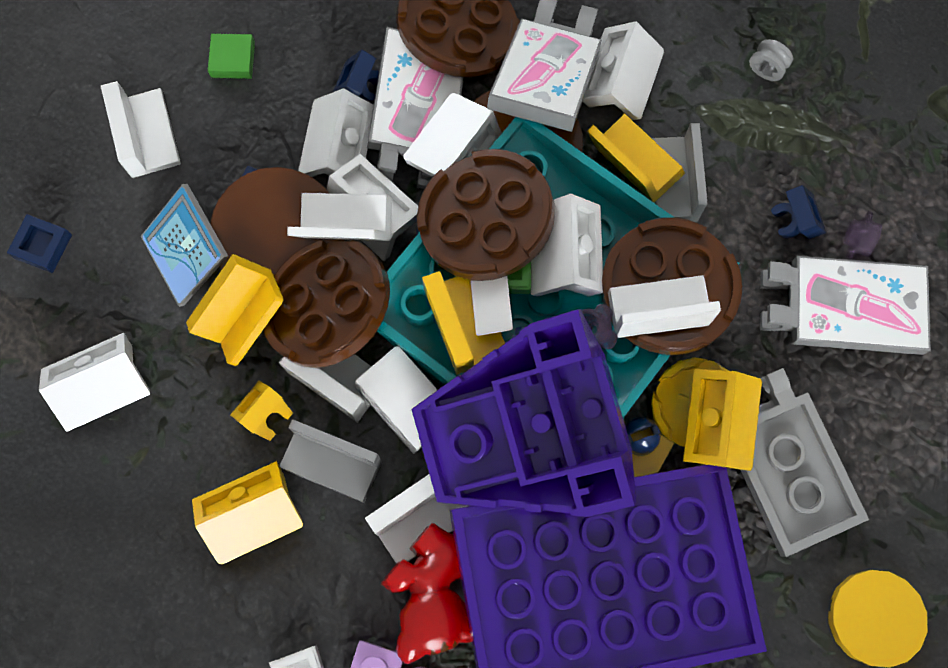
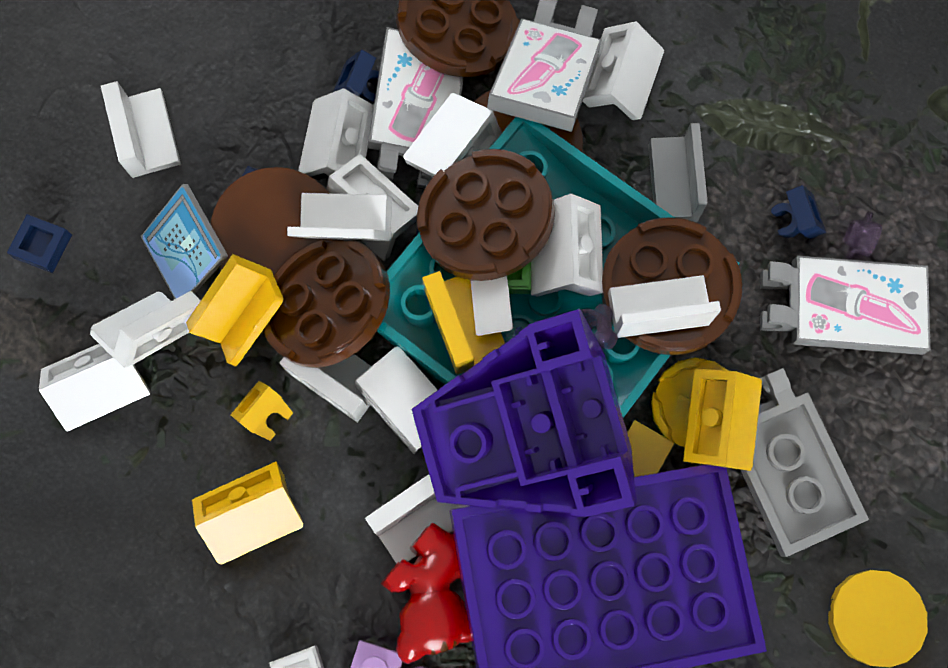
(144, 327): none -> white panel
(231, 56): bright green tile -> none
(330, 461): light grey panel -> none
(637, 157): yellow panel -> none
(647, 444): dark blue hinge -> none
(771, 60): light grey bush -> none

